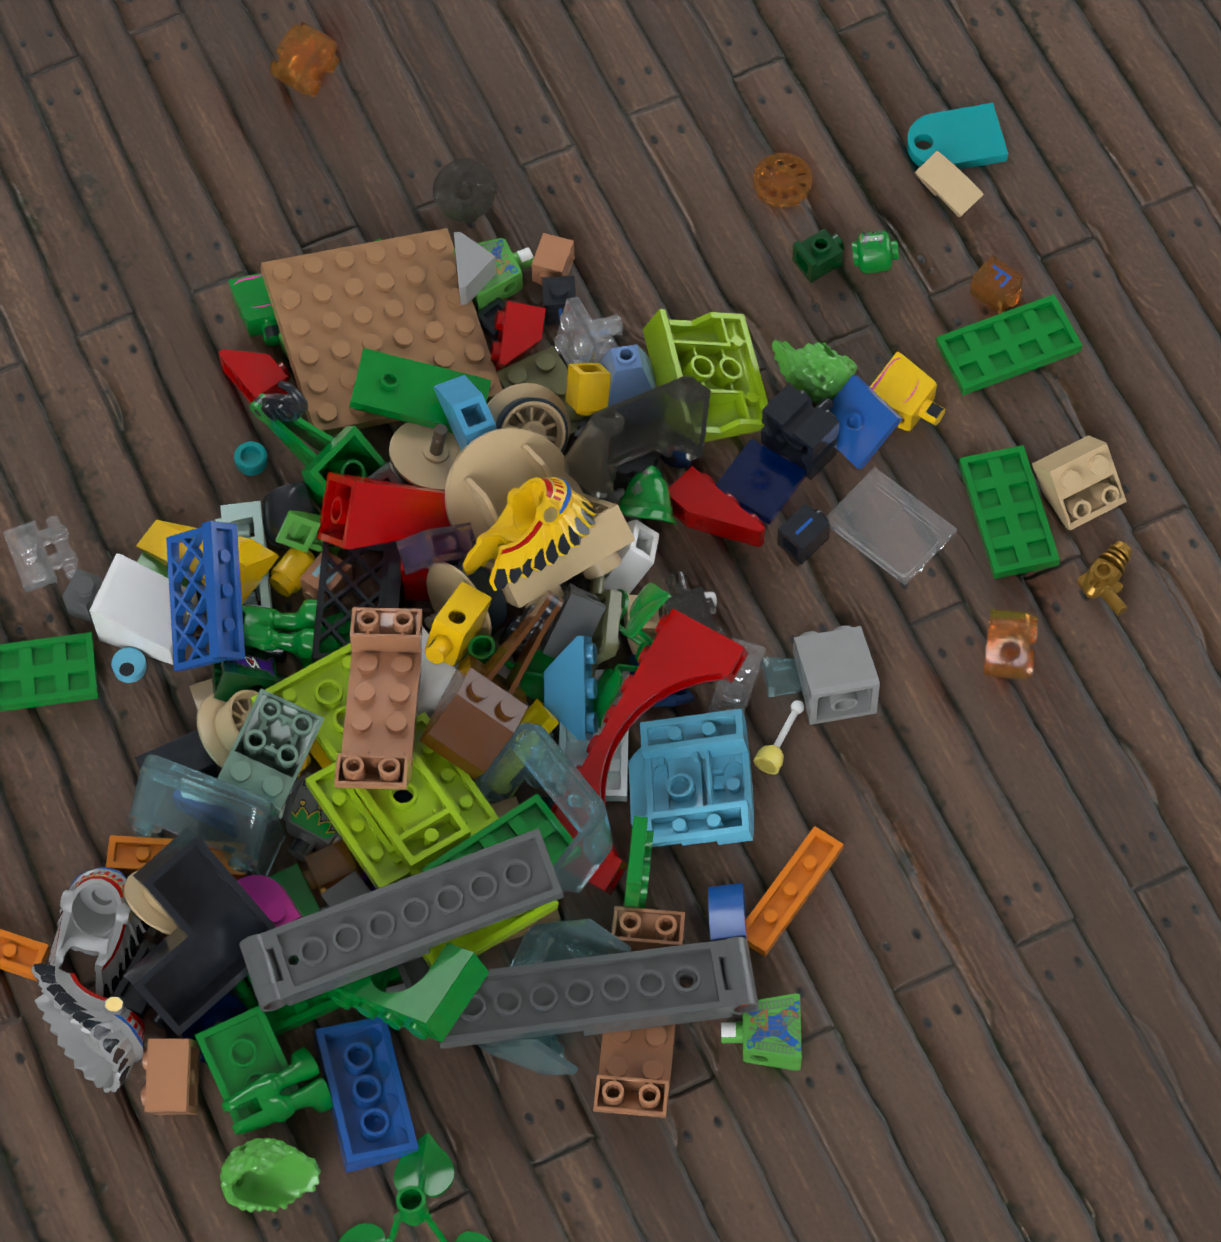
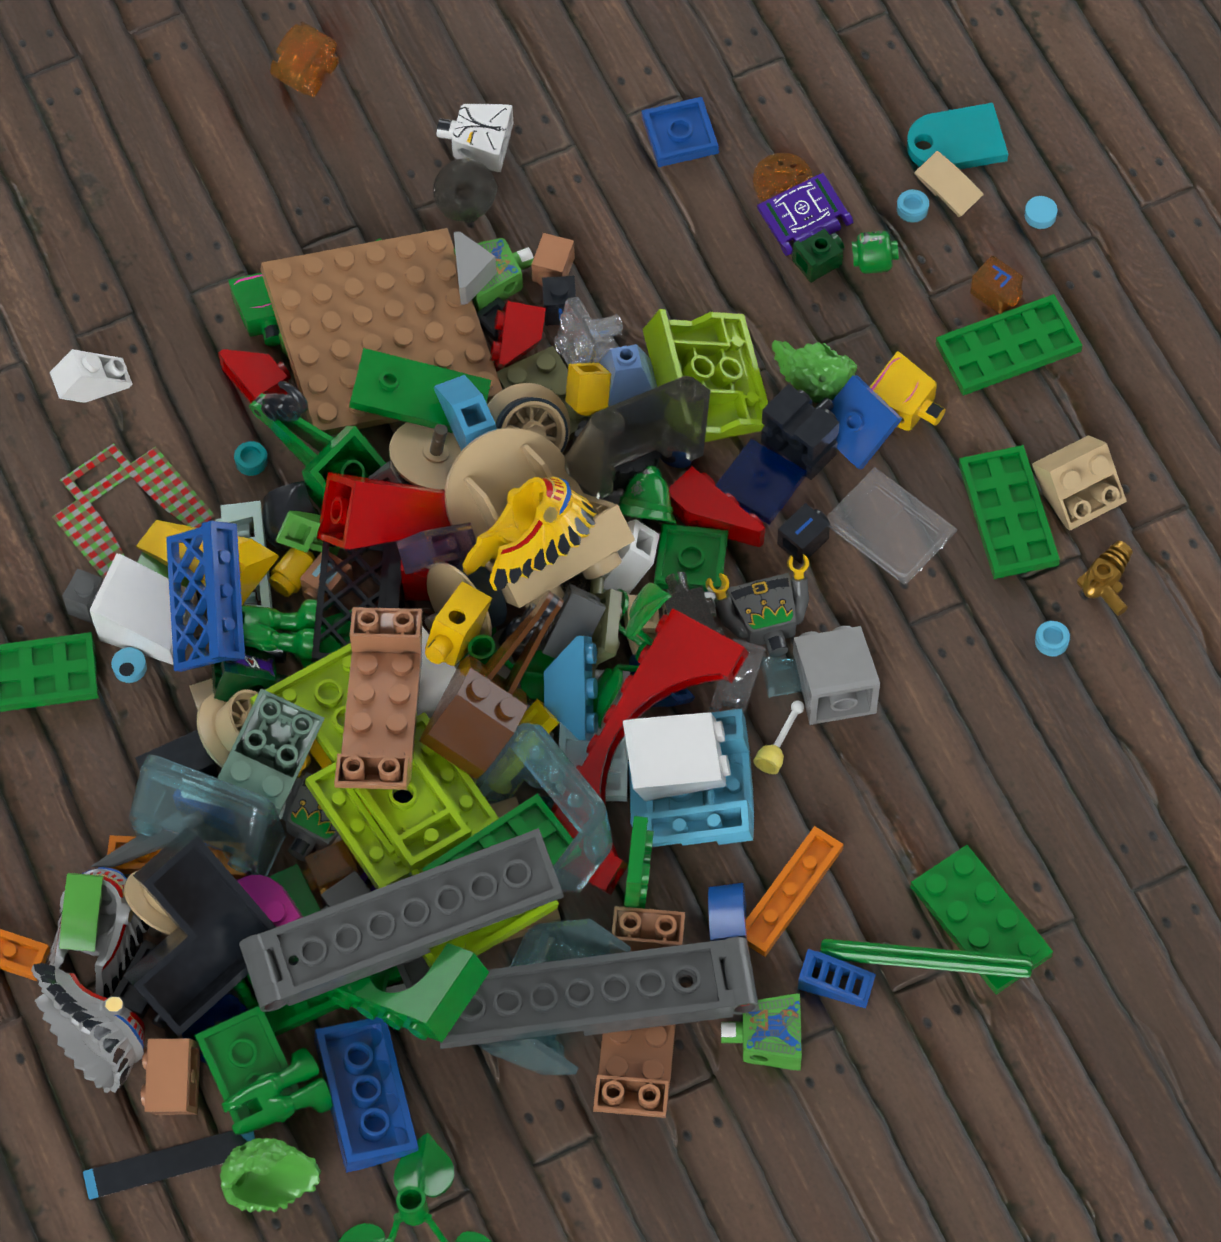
(31, 557): clear plate -> none
(81, 912): none -> bright green slope
(89, 376): none -> white slope
(137, 848): none -> dark grey bar
(152, 474): none -> piece
(162, 1164): none -> black sticker
(480, 133): none -> white torso
(675, 754): none -> white slope
(680, 132): none -> blue plate
(693, 551): none -> green plate
(765, 608): none -> dark grey torso
(804, 212): none -> dark purple piece
(820, 987): none -> blue slope
(912, 205): none -> medium azure tile
(928, 958): none -> green axle
(979, 913): none -> green plate
(1010, 661): clear orange brick -> none
(1041, 212): none -> medium azure tile
(1052, 638): none -> medium azure tile

